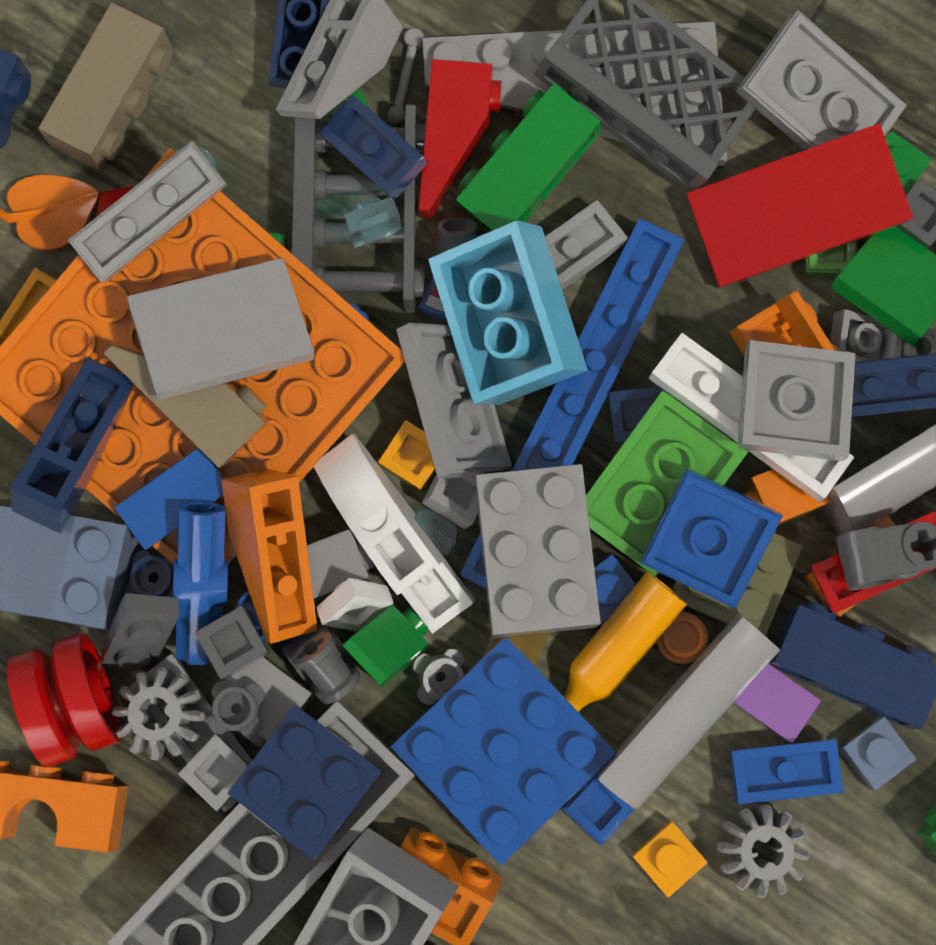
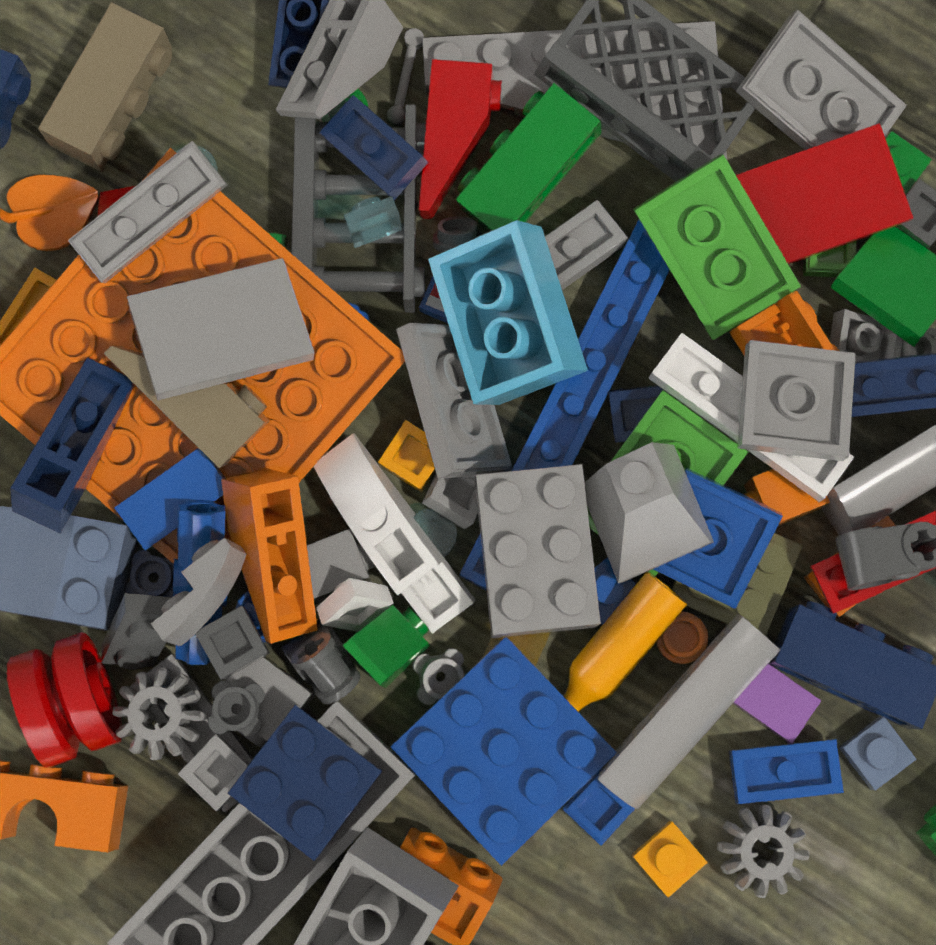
(211, 577): none -> light grey slope
(645, 510): none -> light grey slope
(717, 247): none -> bright green plate

